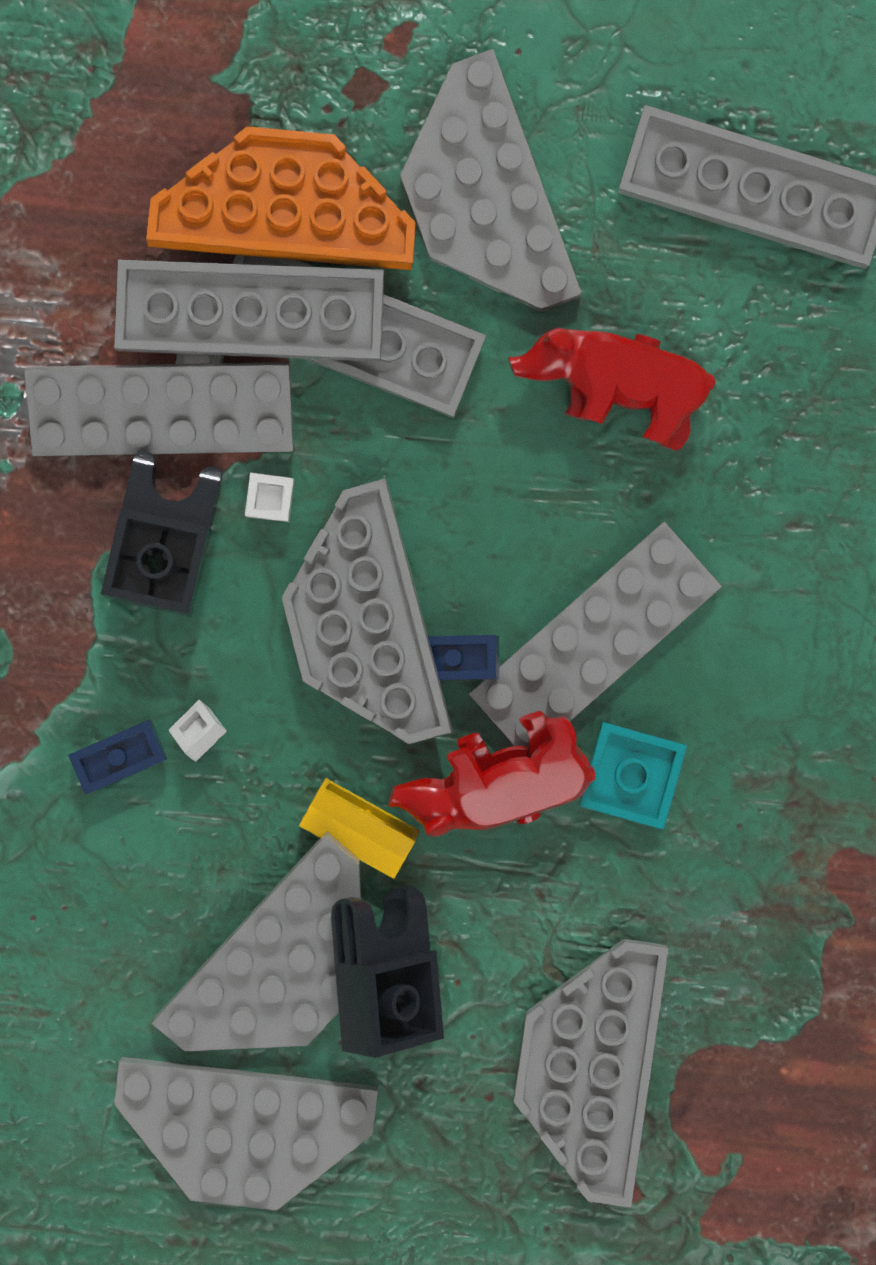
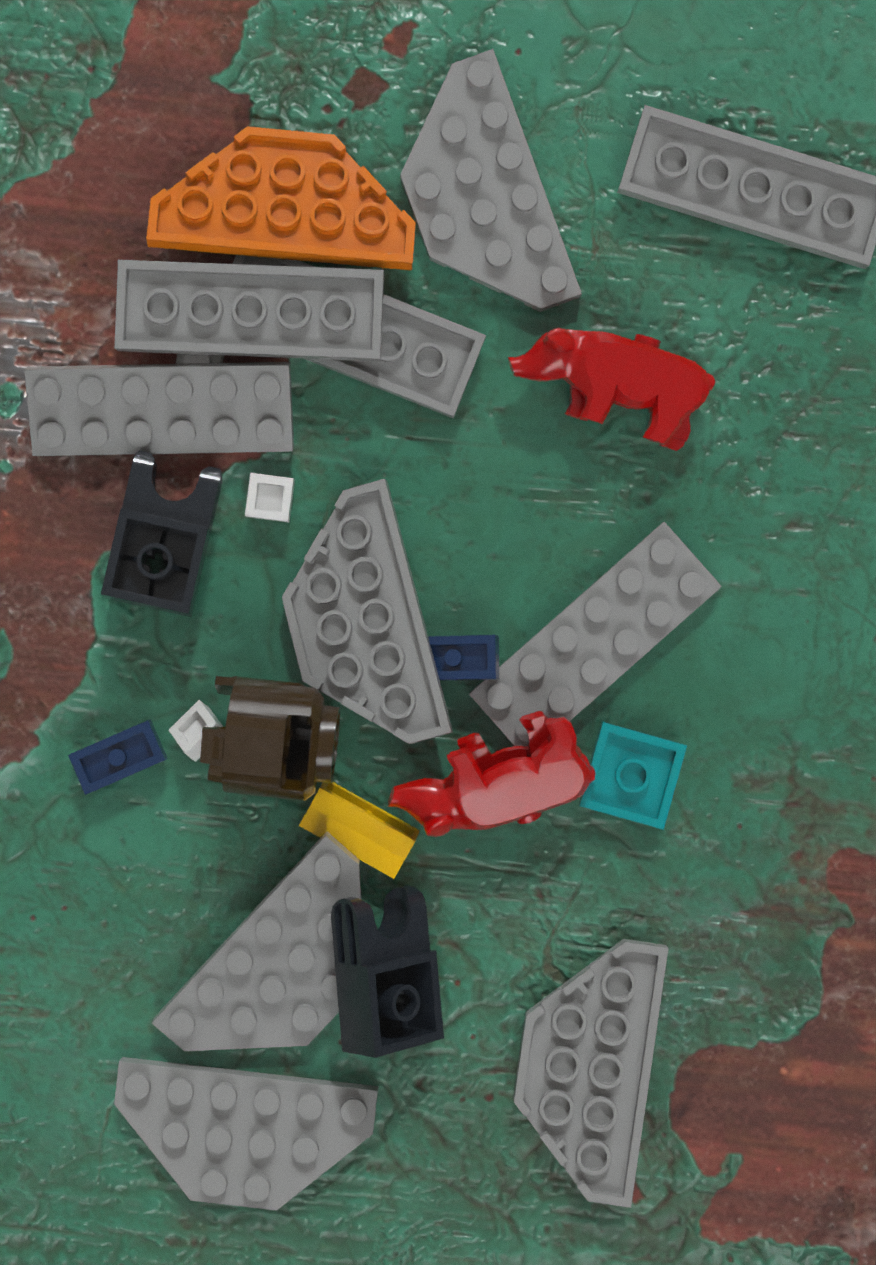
(273, 741): none -> dark brown piece

